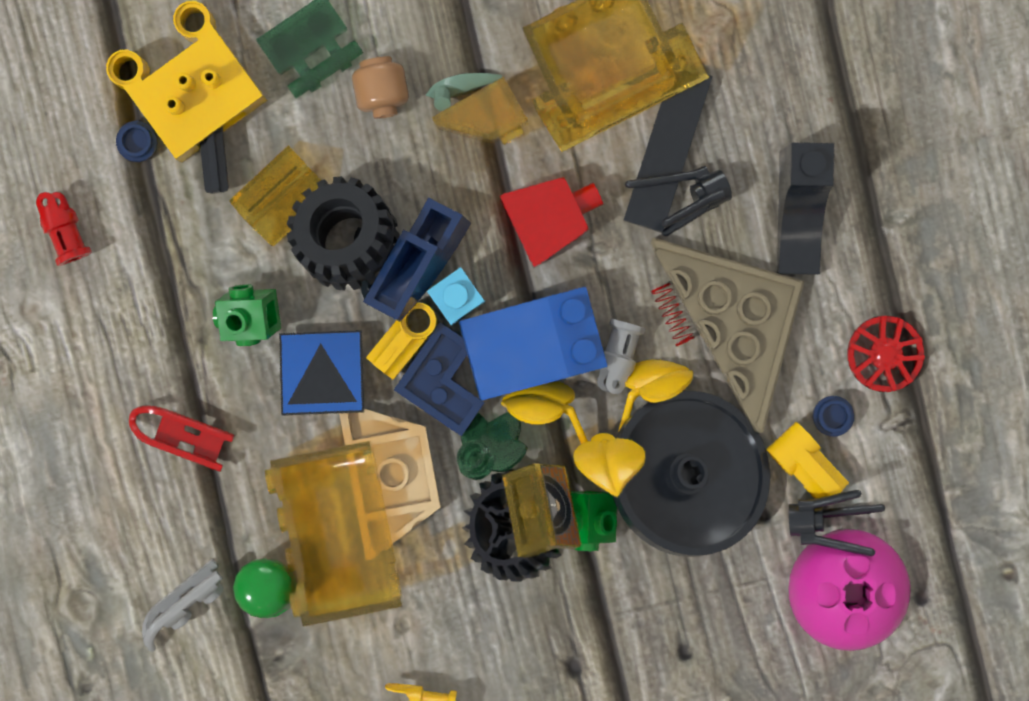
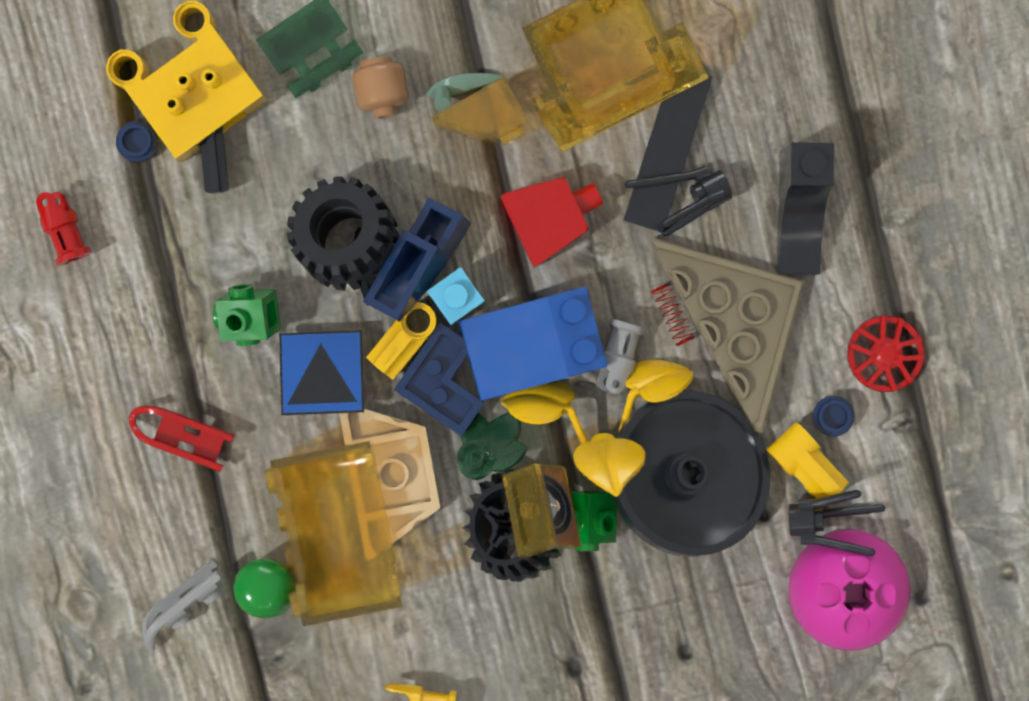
(272, 193): clear yellow panel -> none

